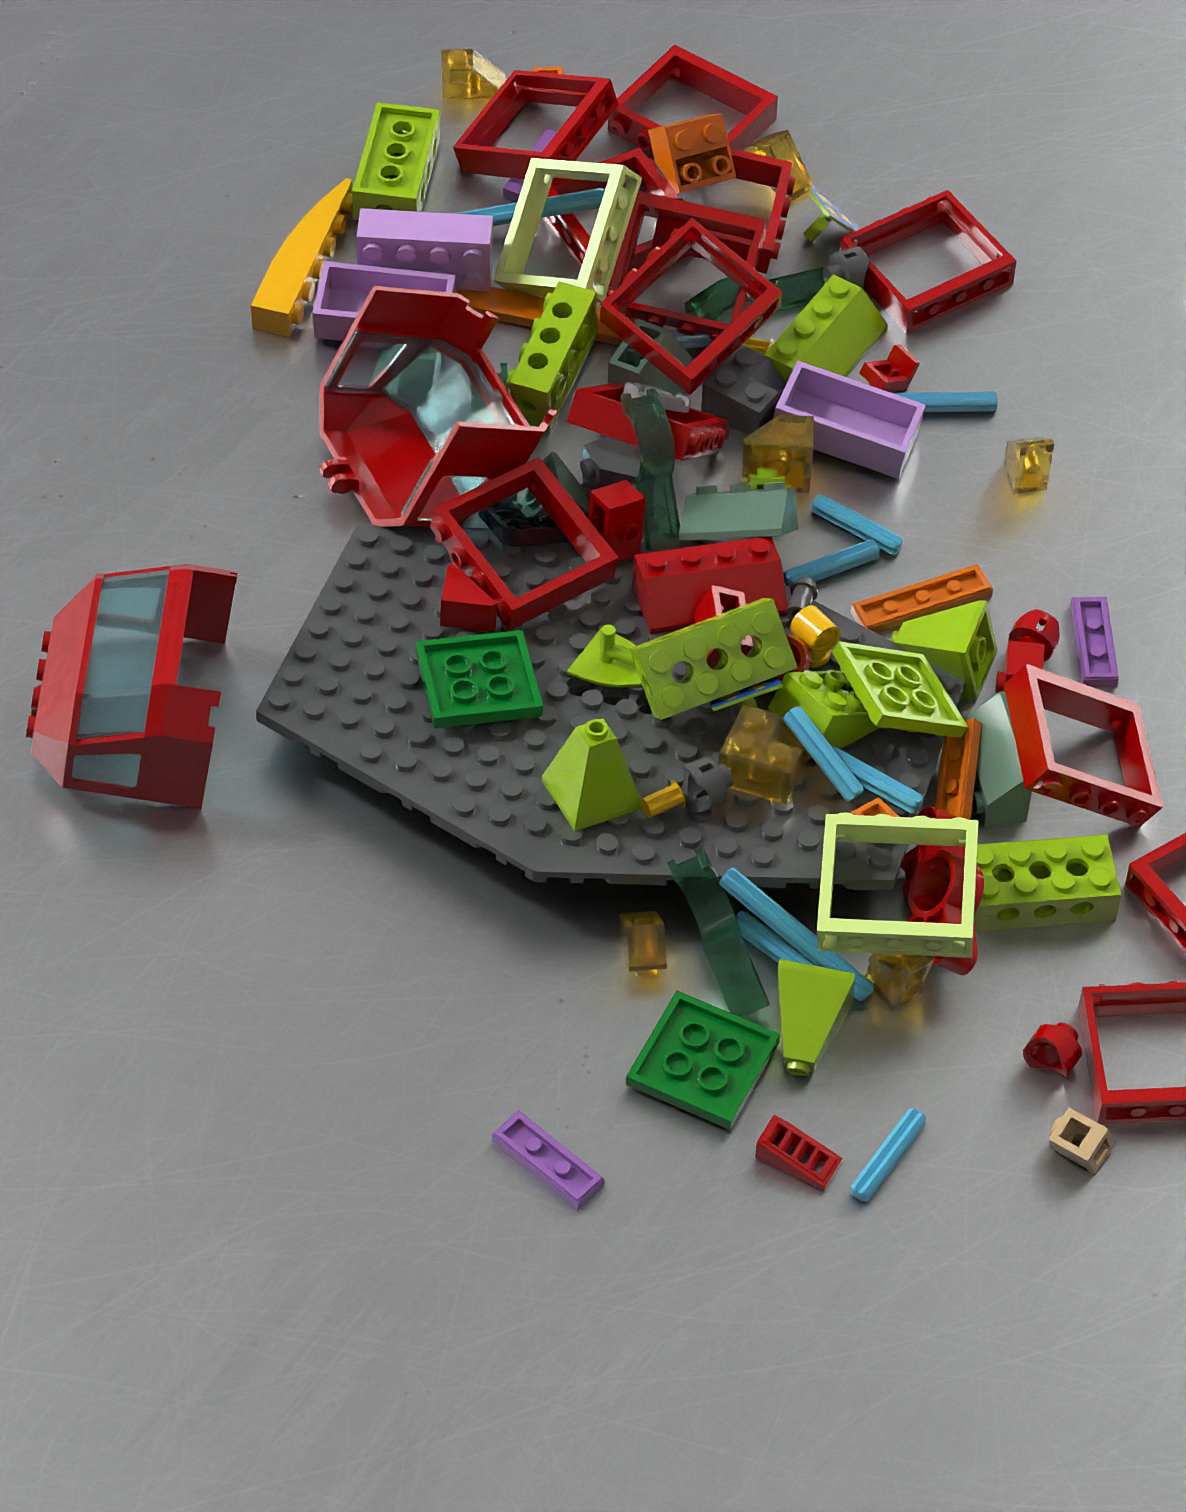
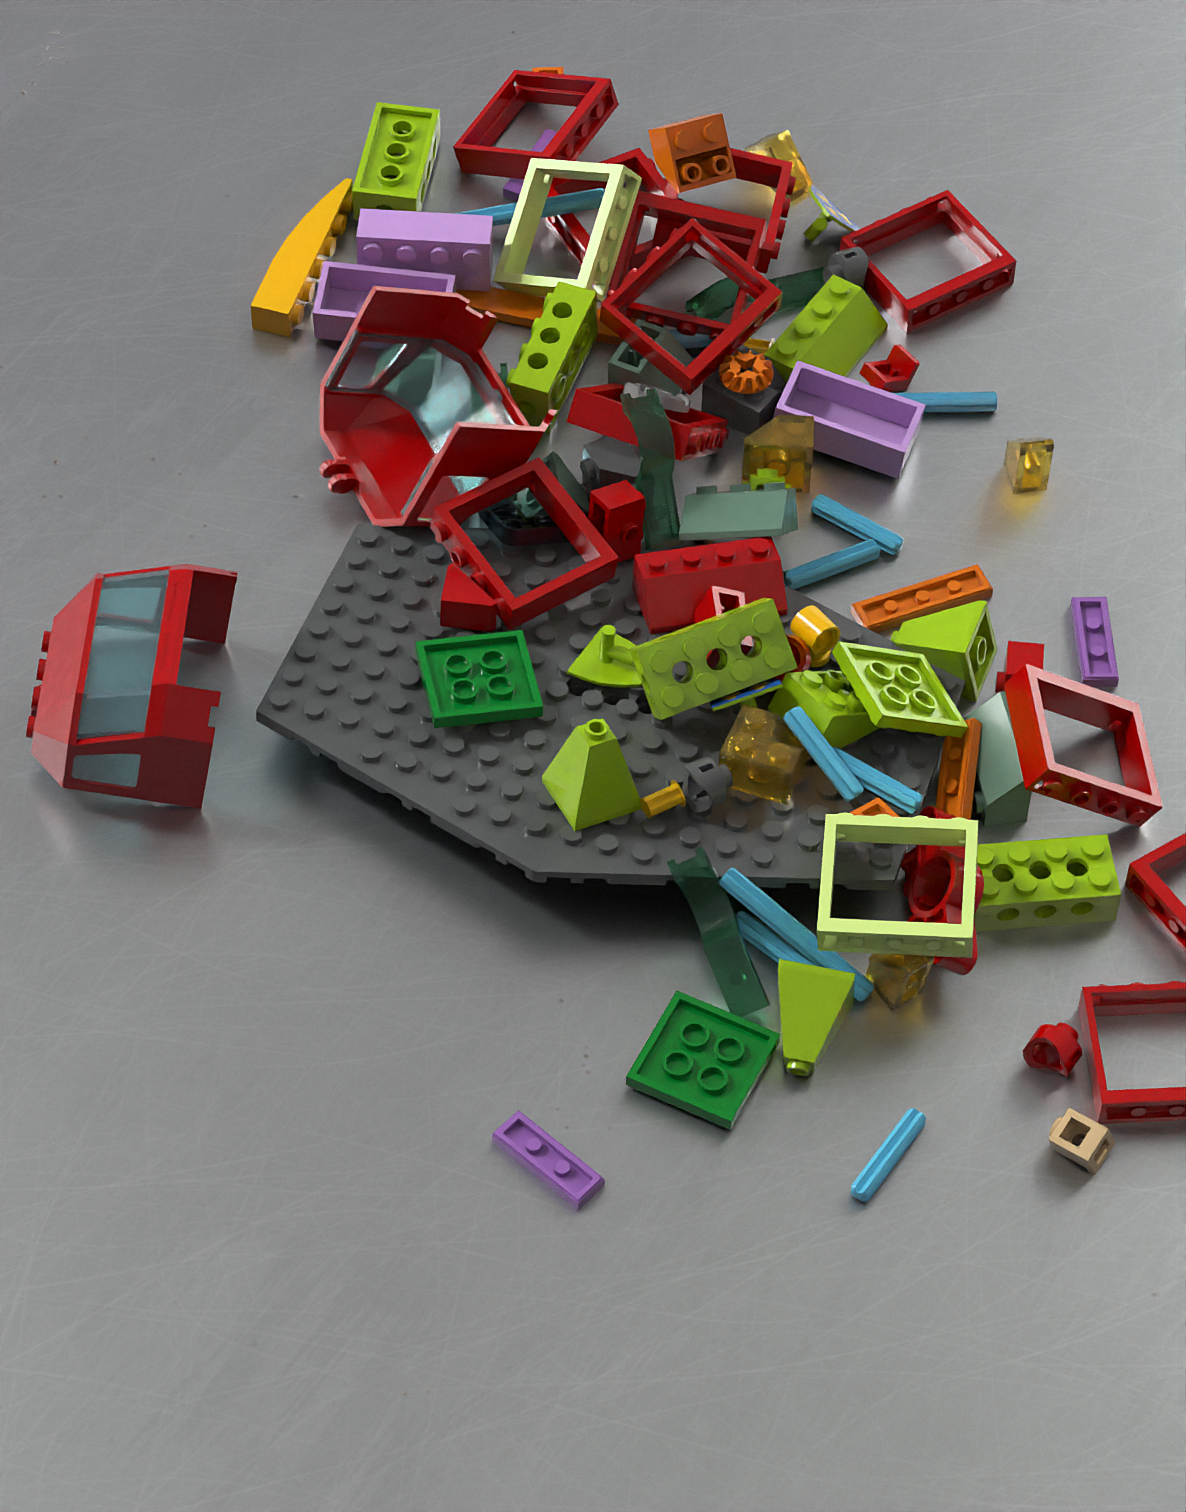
(469, 75): clear yellow slope -> none
(643, 942): clear yellow slope -> none
(706, 78): red window -> none
(749, 381): none -> orange gear
(792, 1136): red slope -> none
(803, 593): dark grey pin -> none
(1026, 631): red piece -> none

